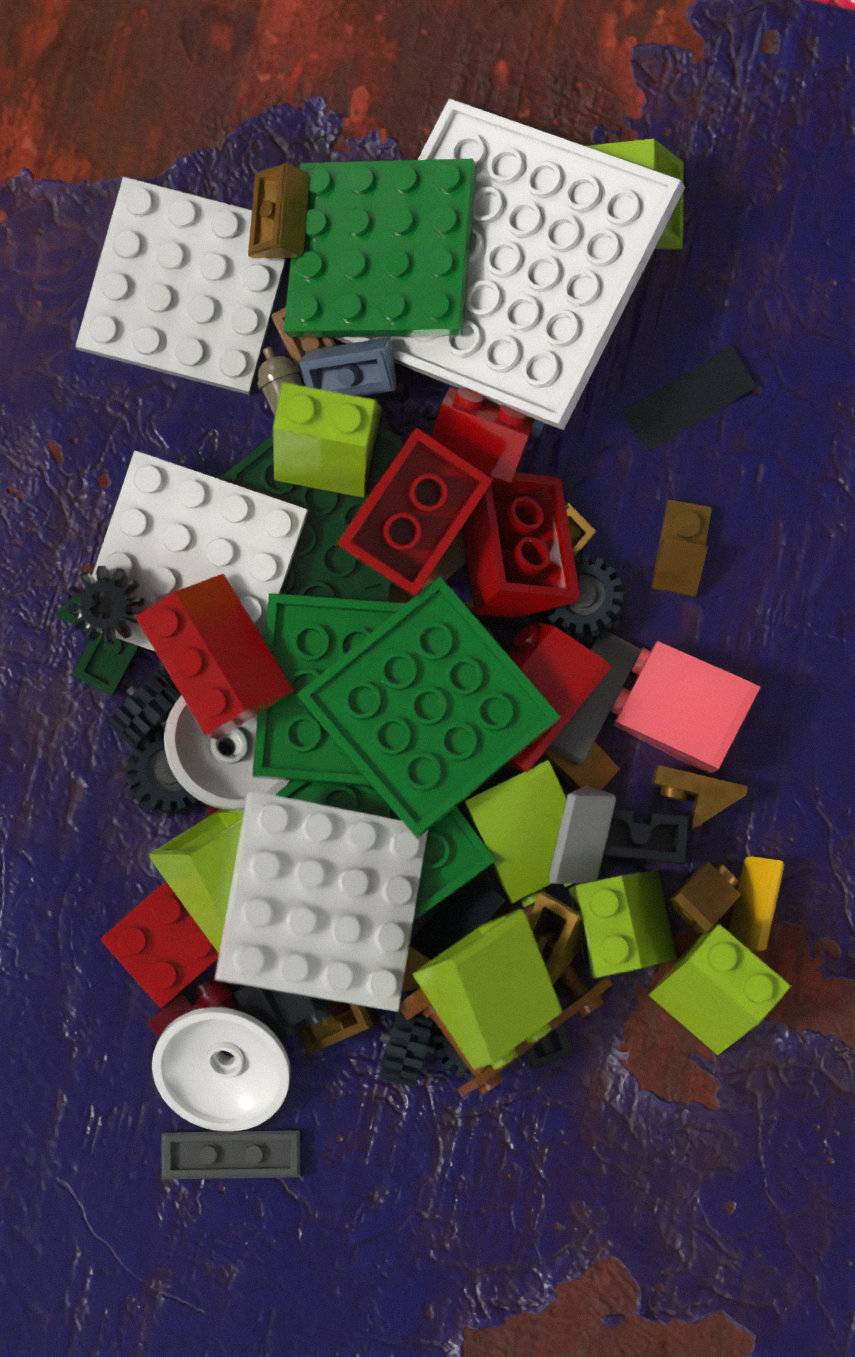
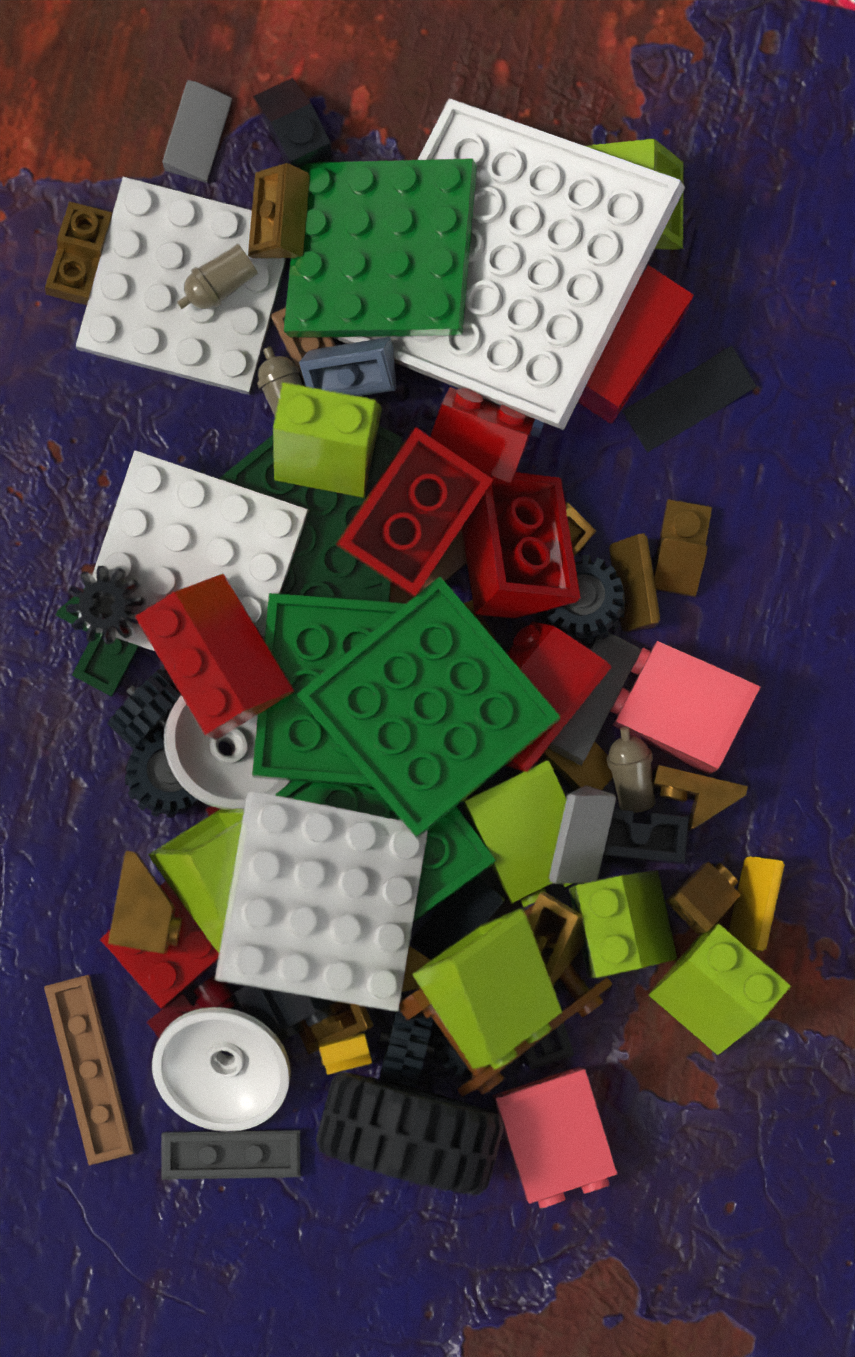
(78, 253): none -> pearl gold slope
(89, 1070): none -> medium nougat tile
(142, 910): none -> pearl gold slope
(196, 132): none -> light grey slope
(217, 279): none -> dark tan piece
(293, 124): none -> black slope
(345, 1053): none -> yellow slope
(410, 1134): none -> black tyre
(556, 1136): none -> coral slope
(632, 772): none -> dark tan piece
(634, 567): none -> pearl gold slope
(635, 342): none -> red brick

